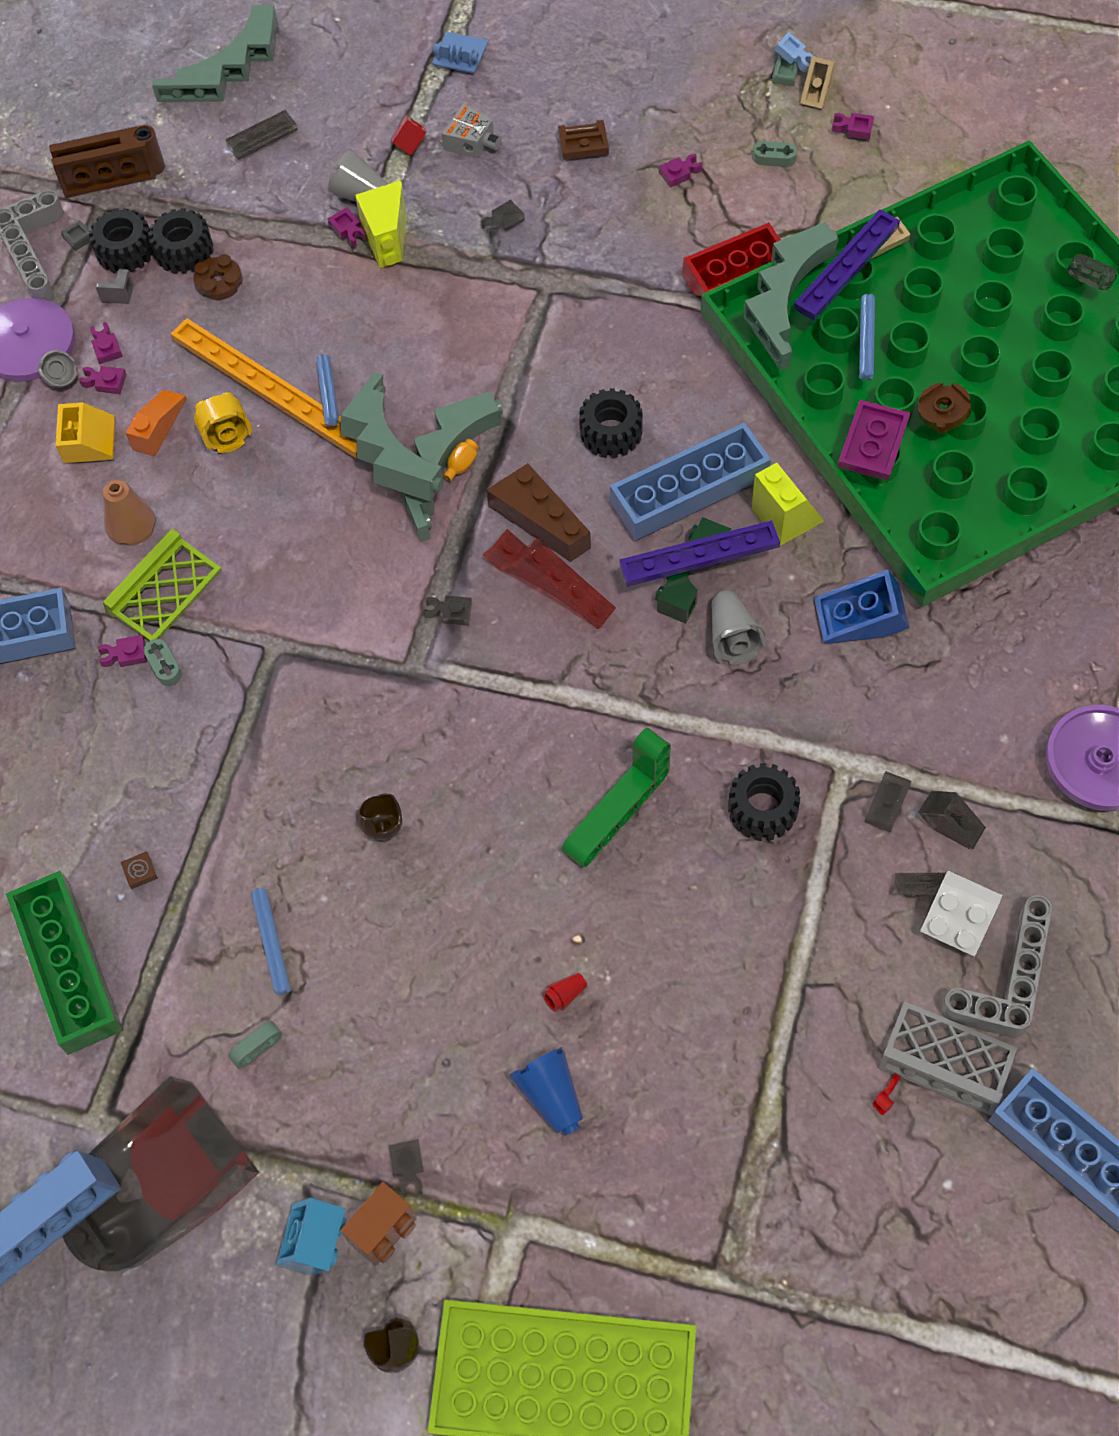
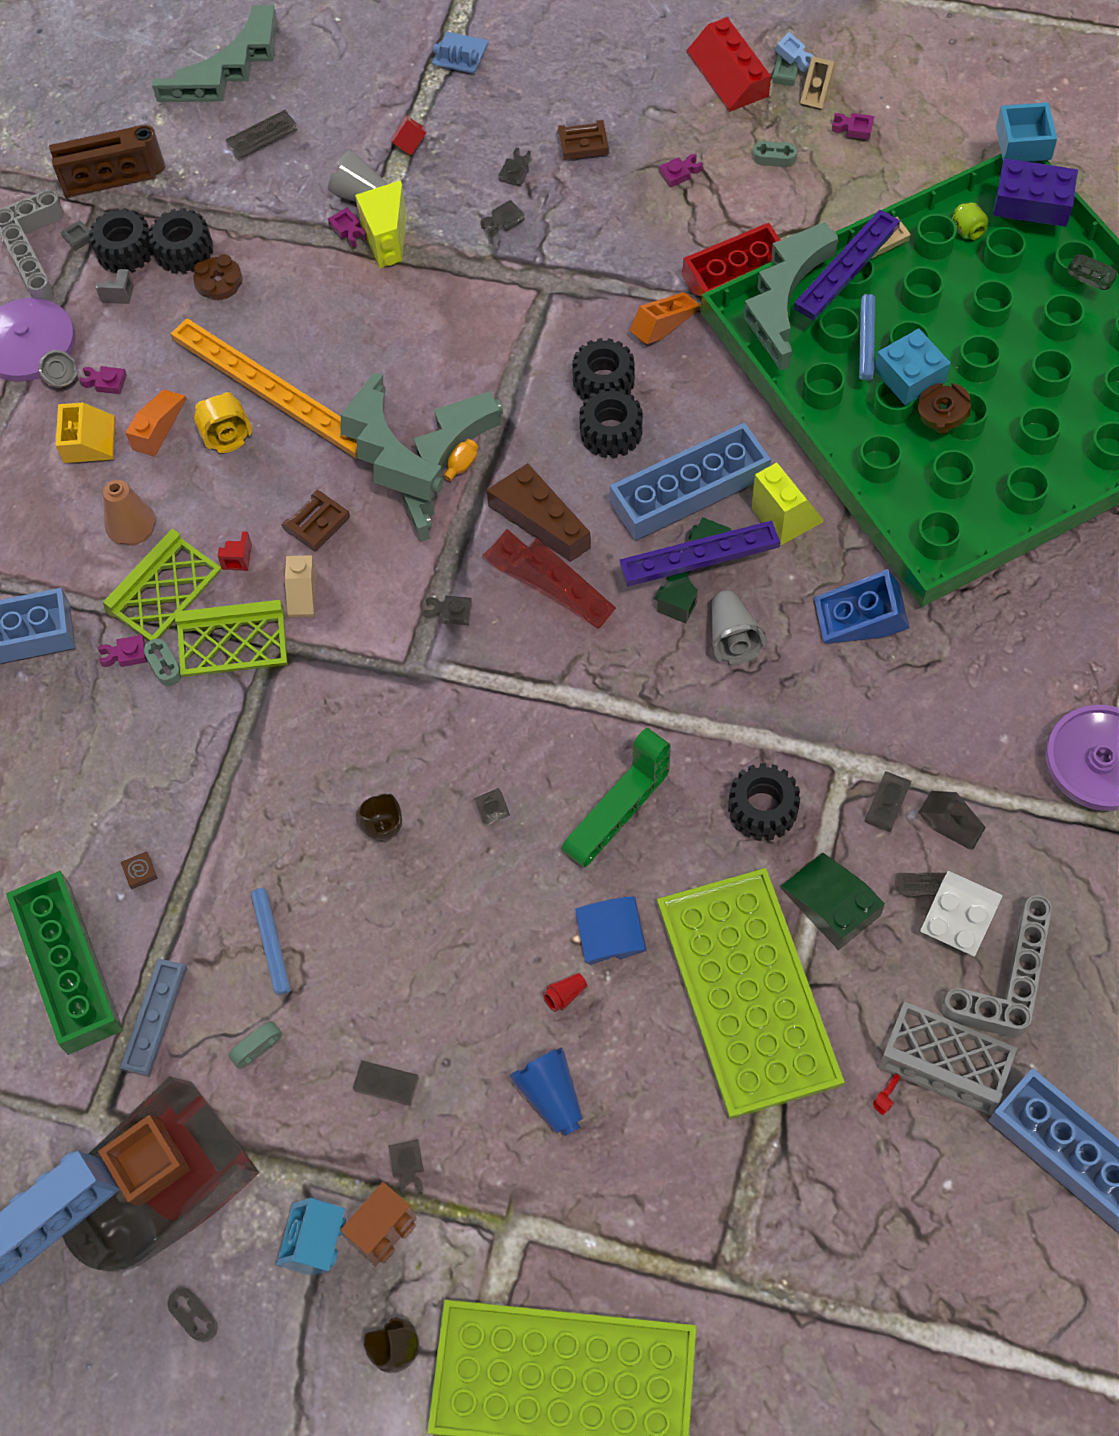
(105, 344): magenta plate -> none
(144, 1160): none -> dark orange piece
(153, 1018): none -> sand blue tile
(186, 1319): none -> clear smoke beam
(223, 618): none -> lime fence
(236, 554): none -> red panel
(300, 586): none -> tan slope
(320, 524): none -> reddish brown plate
(327, 390): medium blue axle -> none
(386, 1083): none -> clear smoke plate
(470, 133): light grey torso -> none
(491, 807): none -> clear smoke plate
(515, 169): none -> clear smoke plate
(603, 356): none -> black tyre
(610, 929): none -> blue slope
(662, 316): none -> orange slope
(729, 65): none -> red slope
(749, 994): none -> lime plate
(833, 899): none -> dark green slope
(874, 440): magenta plate -> none
(911, 366): none -> dark azure piece
(970, 221): none -> lime head
(1026, 132): none -> dark azure piece
(1035, 192): none -> dark purple brick

